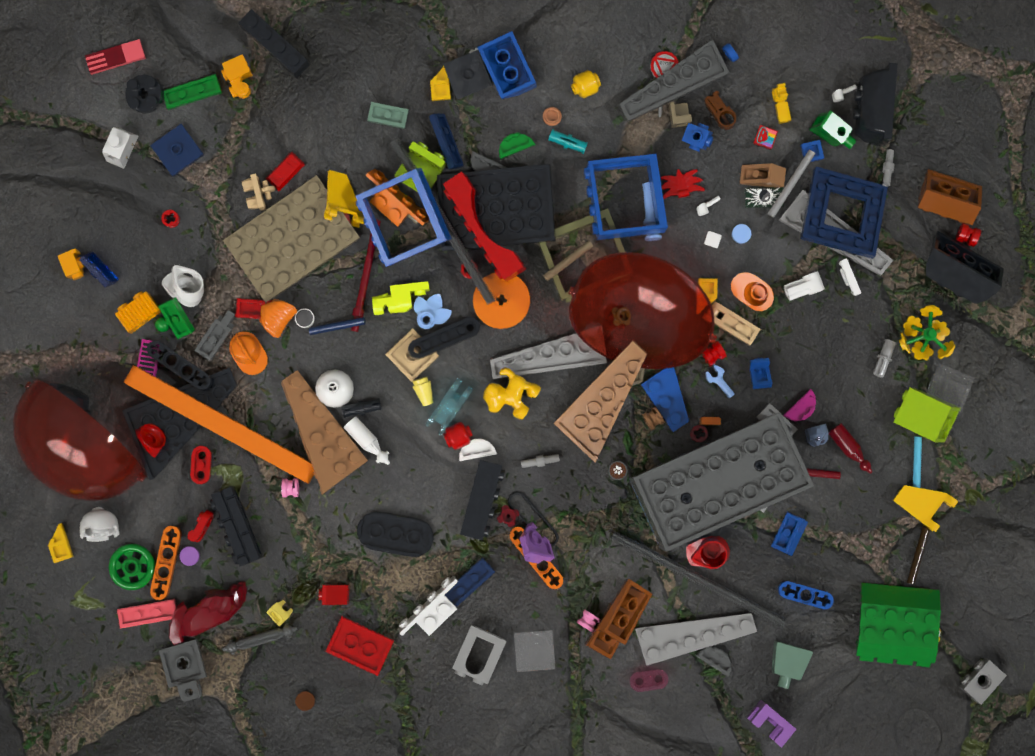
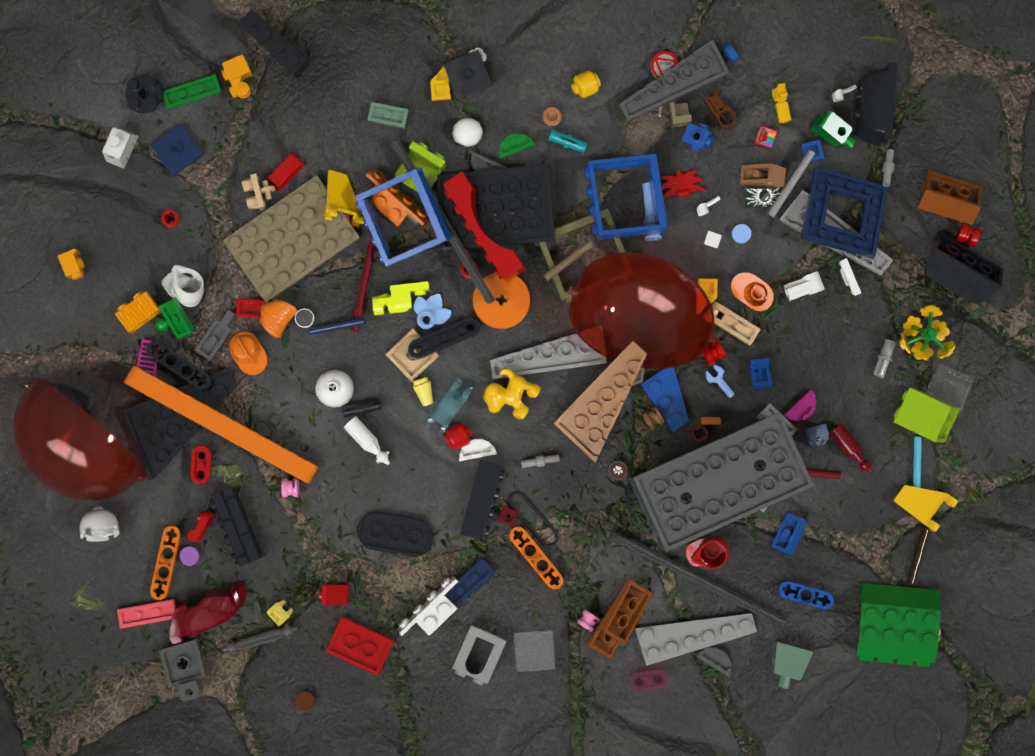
(59, 545): yellow tile -> none
(98, 269): clear blue plate -> none
(115, 57): tile -> none
(115, 564): green plate -> none
(151, 438): red piece -> none
(325, 441): medium nougat wing -> none
(446, 141): dark blue tile -> none
(467, 132): none -> white hair
(507, 66): blue slope -> none
(535, 546): medium lavender plate -> none
(624, 312): reddish brown plate -> none
(783, 729): medium lavender panel -> none
(993, 678): light grey brick -> none

